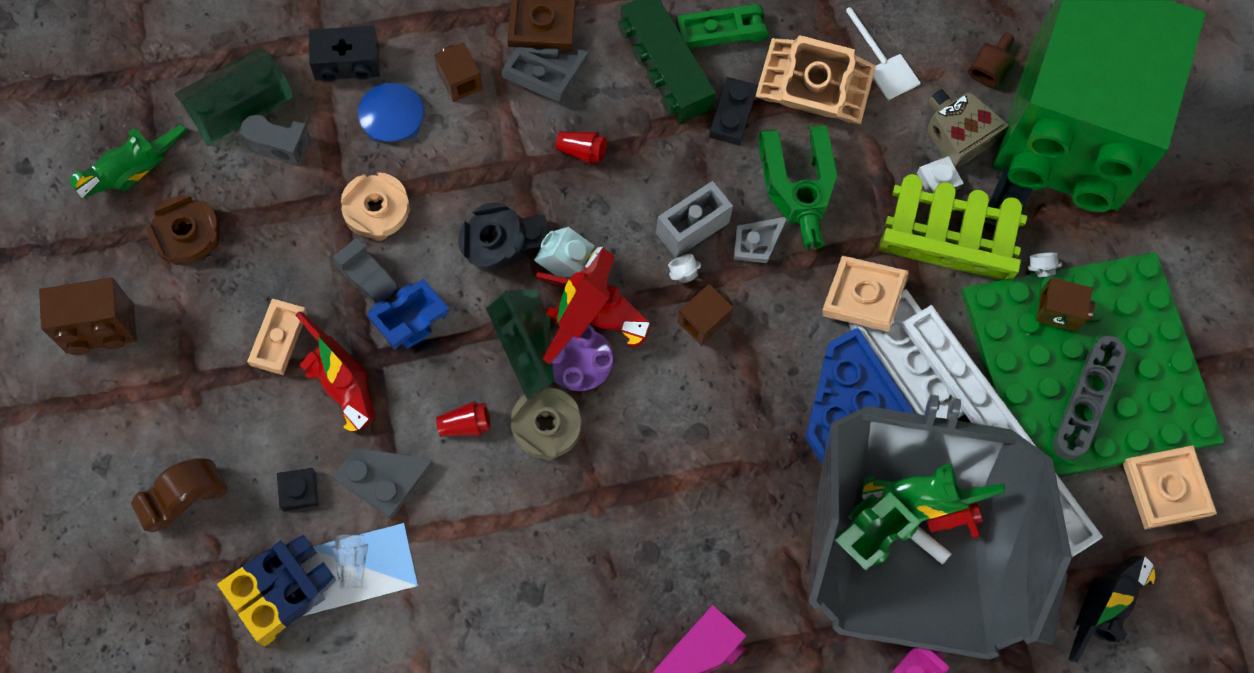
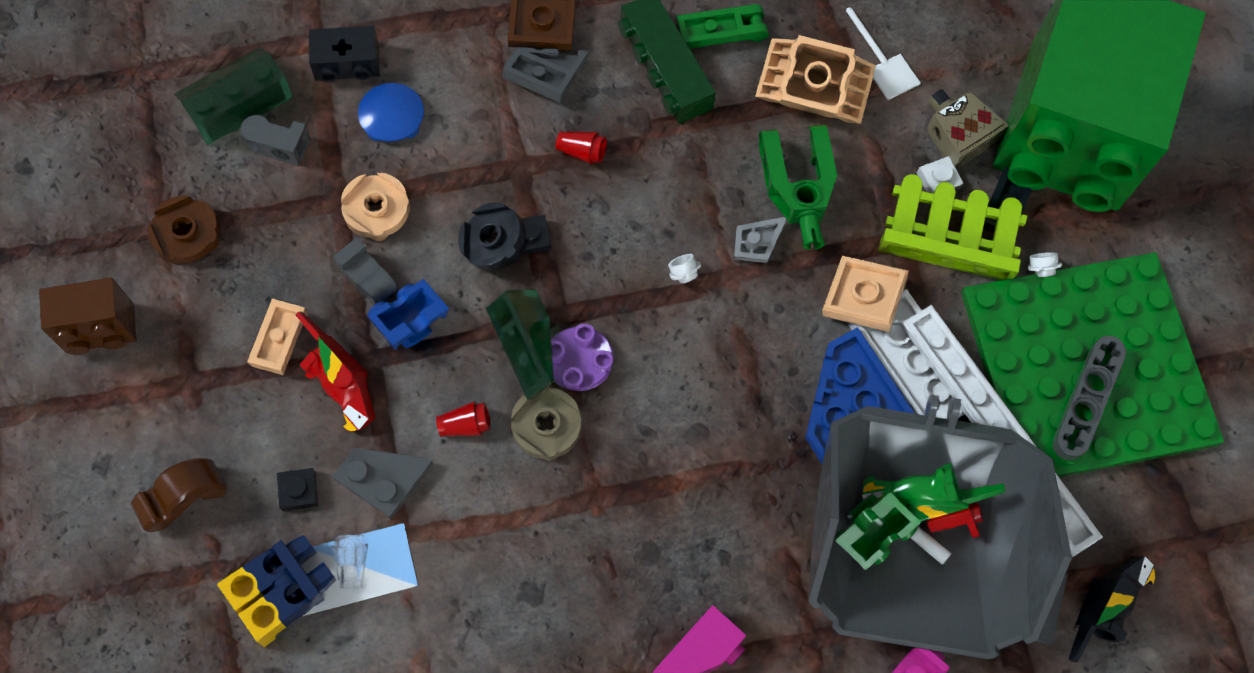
(124, 164): green animal -> none
(458, 71): reddish brown brick -> none
(564, 252): light aqua brick -> none
(581, 301): red animal -> none
(614, 315): red animal -> none
(694, 219): light grey brick -> none
(705, 314): reddish brown brick -> none
(733, 111): black plate -> none
(993, 62): copper piece -> none
(1065, 304): reddish brown brick -> none
(1169, 487): light nougat plate -> none

